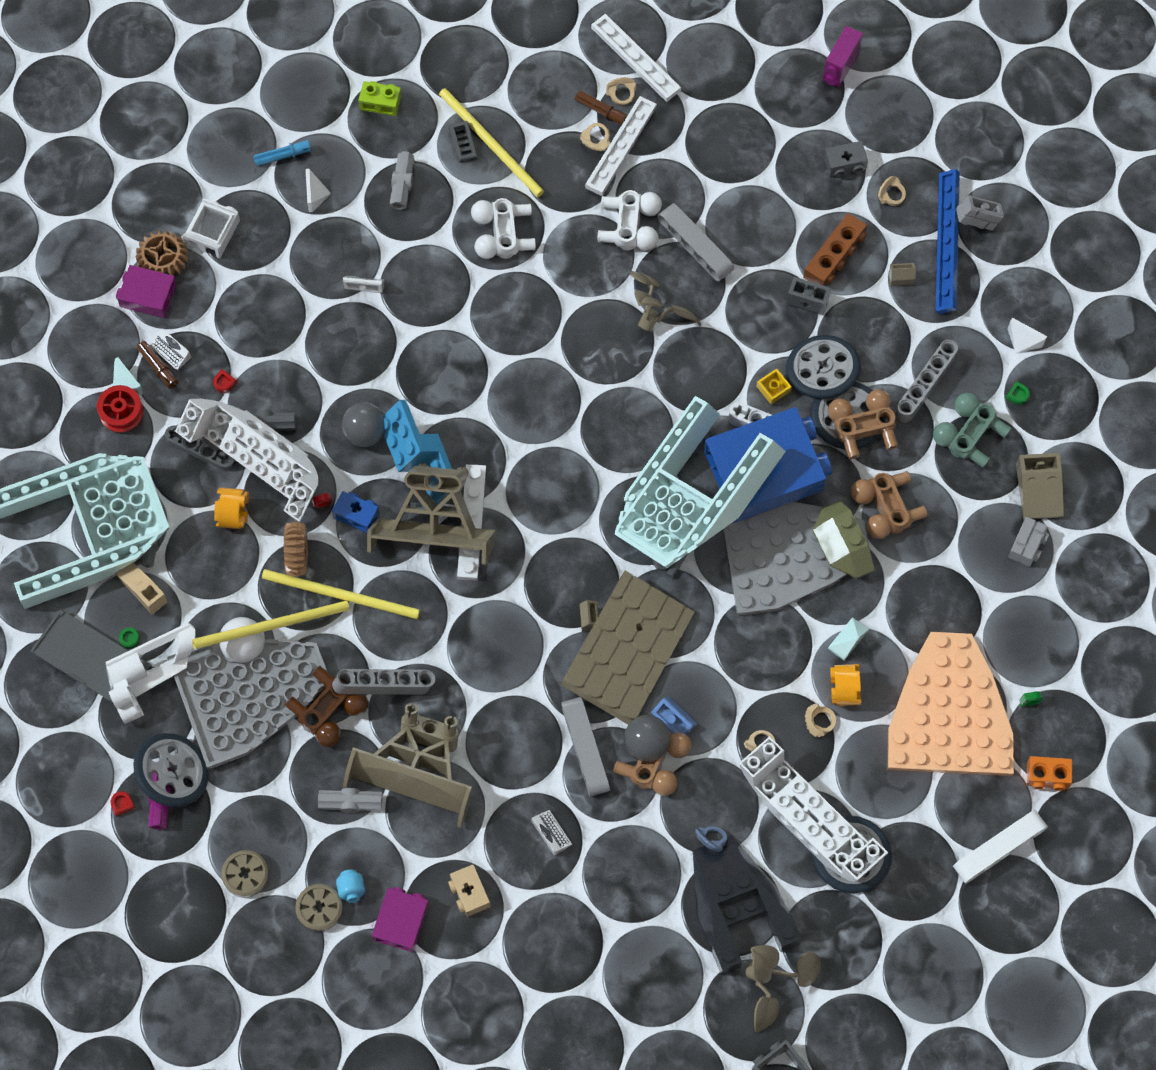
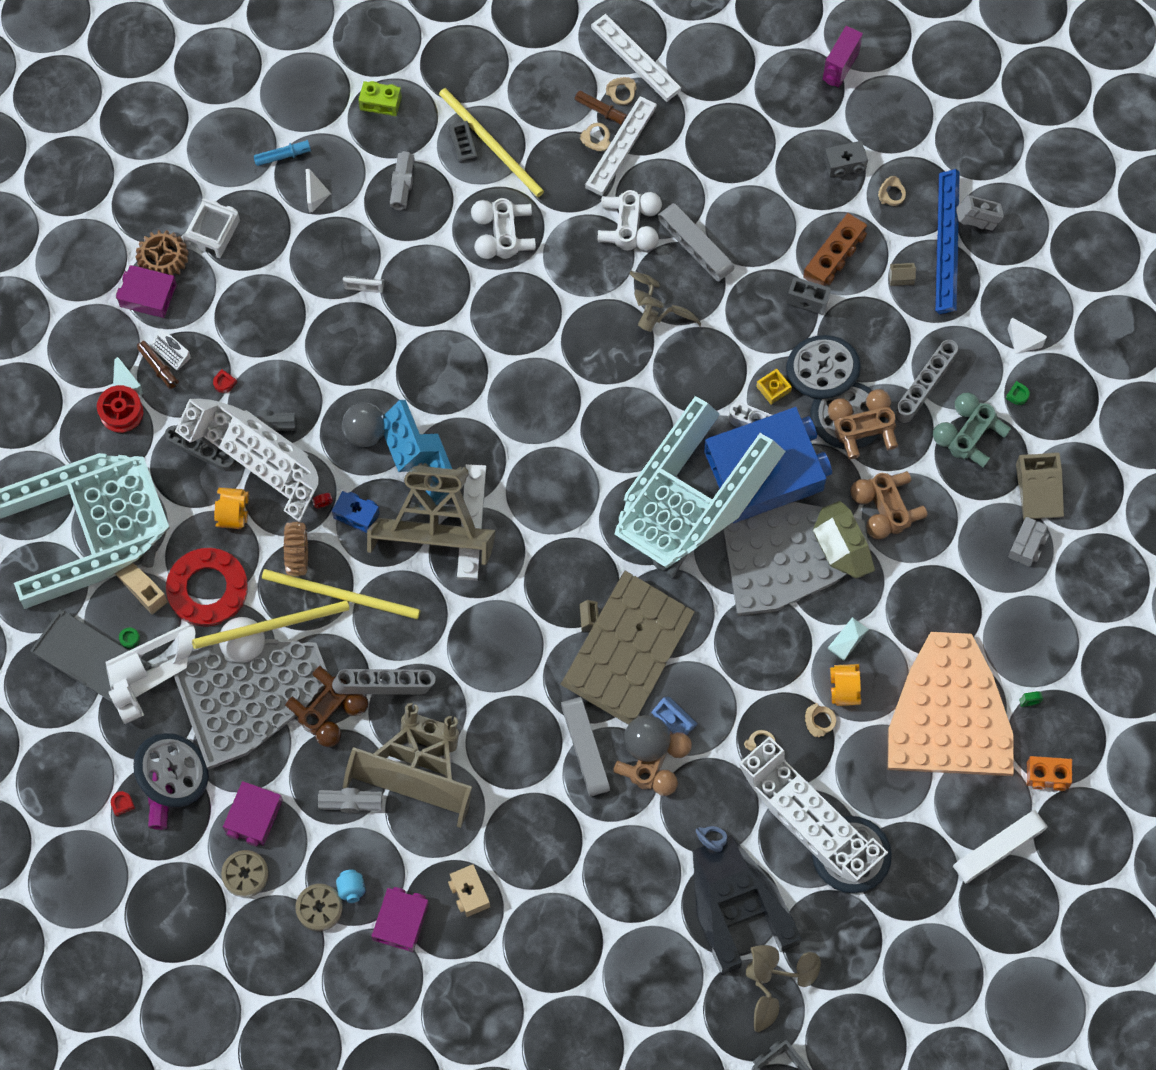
(214, 613): none -> red plate
(252, 814): none -> magenta brick
(551, 832): slope -> none

